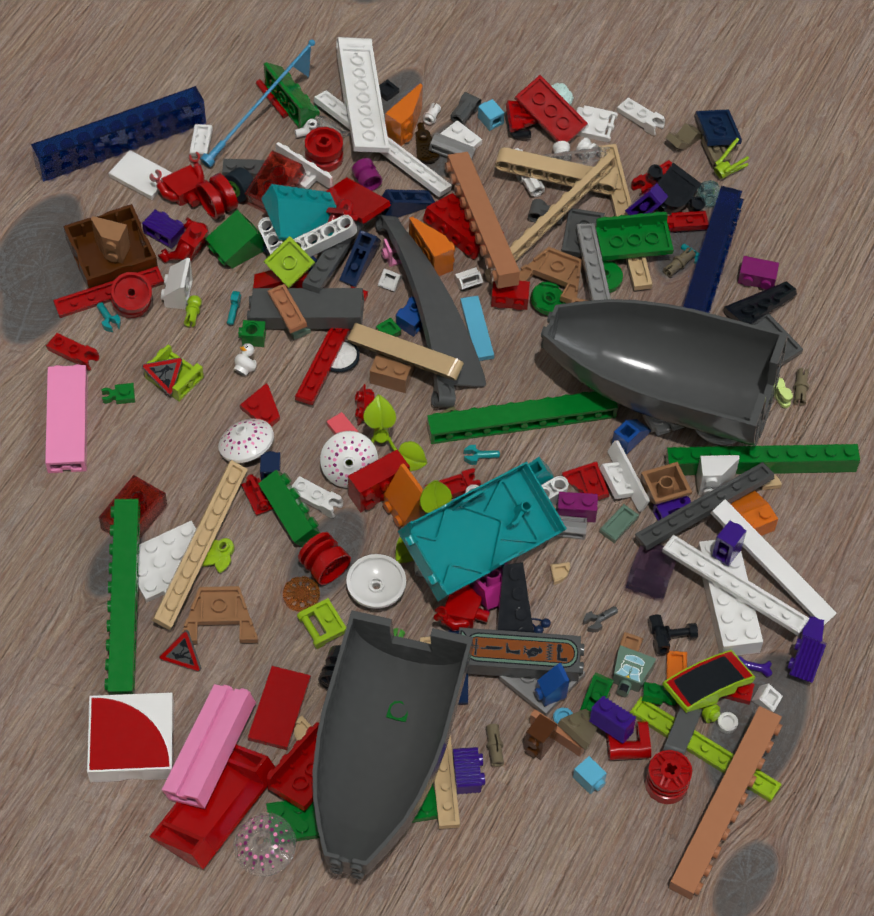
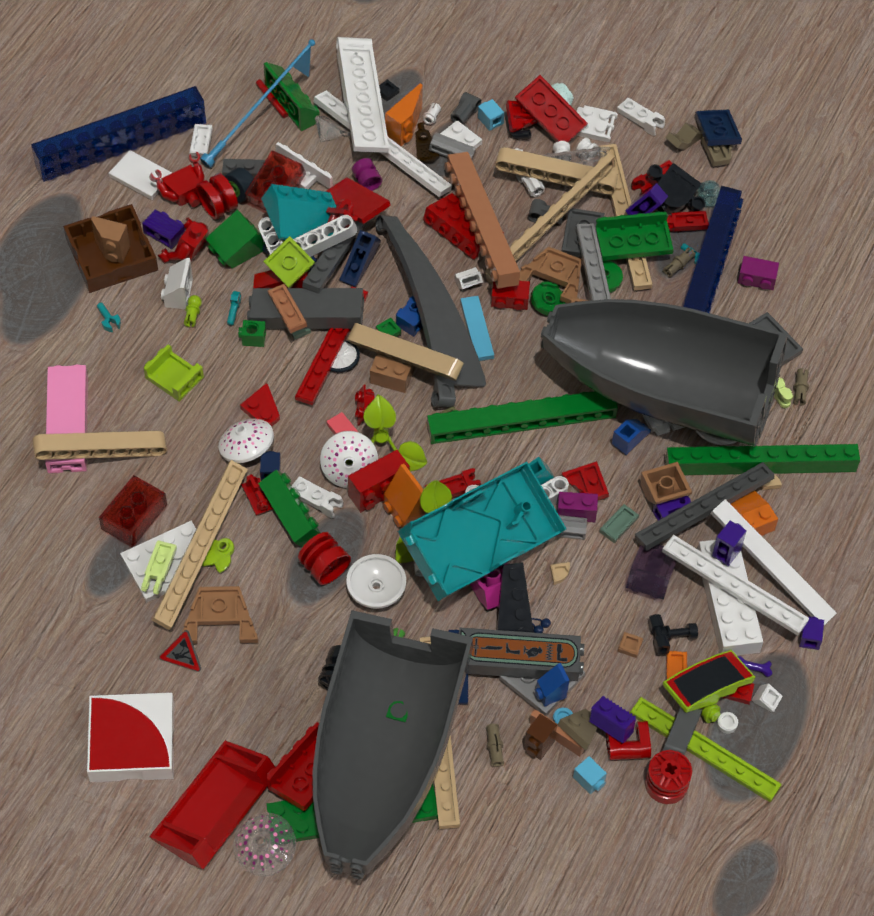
(72, 350): red plate -> none
(99, 445): none -> tan beam
(102, 293): red tile -> none
(122, 394): green plate -> none
(124, 597): green brick -> none
(131, 295): red wheel -> none
(159, 565): none -> yellowish green hinge
(164, 373): piece -> none
(209, 746): bright pink brick -> none
(243, 362): white animal -> none
(279, 707): red tile -> none
(301, 593): clear orange wheel -> none
(301, 728): tan tile -> none
(309, 125): white arm -> none
(324, 148): red wheel -> none
(328, 620): lime plate -> none
(387, 254): bright pink bracket -> none
(390, 280): white slope -> none
(406, 201): dark blue slope -> none
(434, 245): orange slope -> none
(462, 610): red torso -> none
(467, 770): dark purple brick -> none
(477, 454): teal bar -> none
(598, 618): dark grey bar -> none
(598, 687): green slope -> none
(622, 477): white bracket -> none
(631, 670): sand green torso -> none
(656, 694): green plate -> none
(715, 471): white slope -> none
(724, 169): lime plant -> none
(725, 803): nougat brick -> none
(760, 304): black wing -> none
(807, 658): dark purple brick -> none

